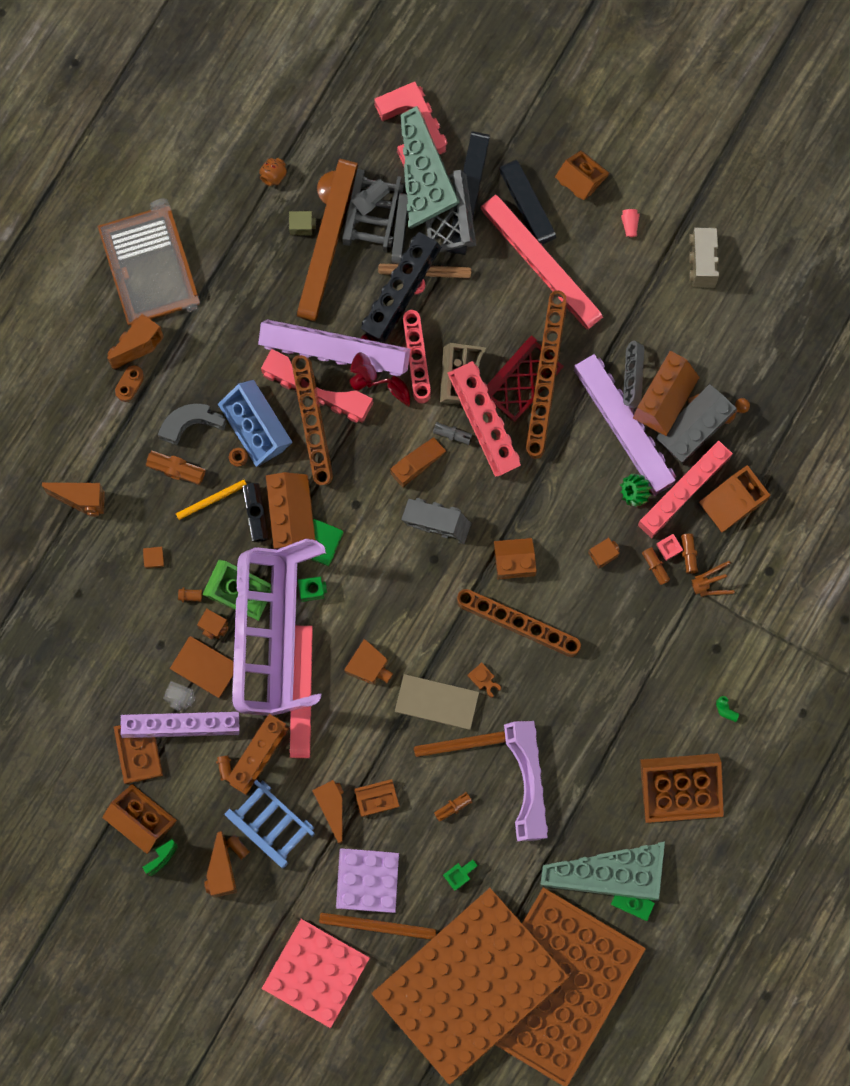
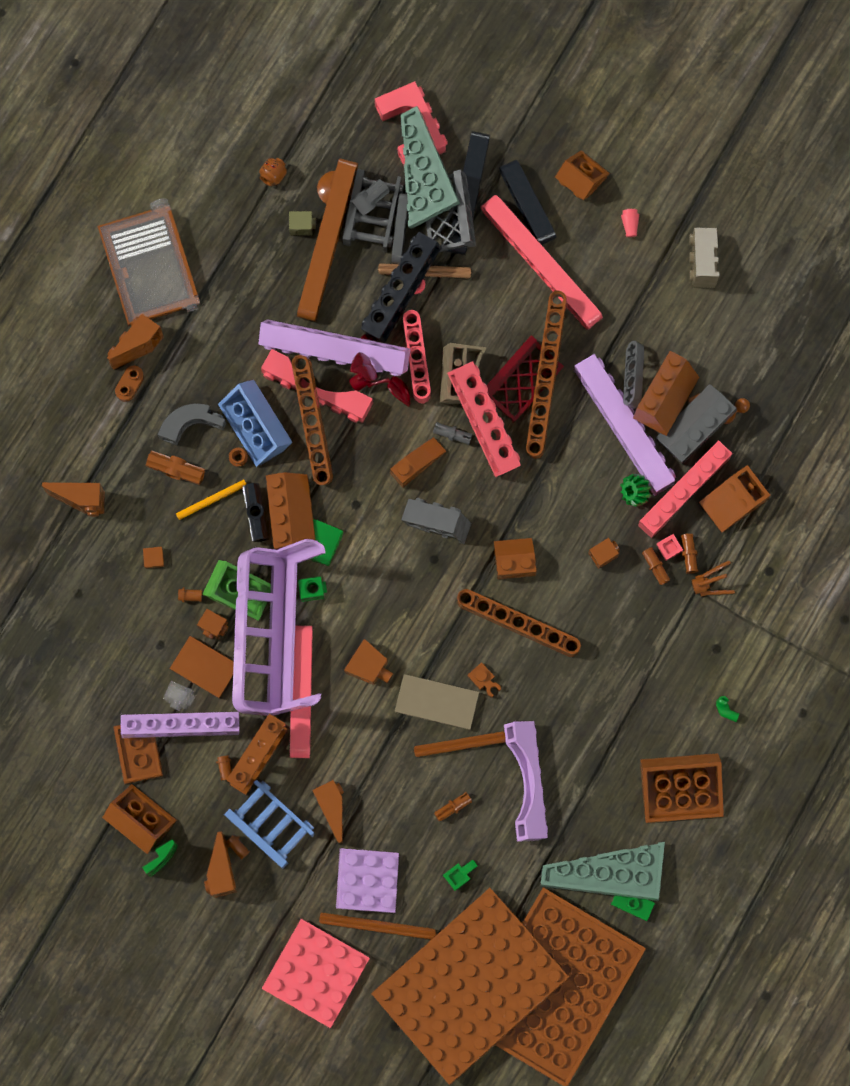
(376, 798): dark orange plate -> none

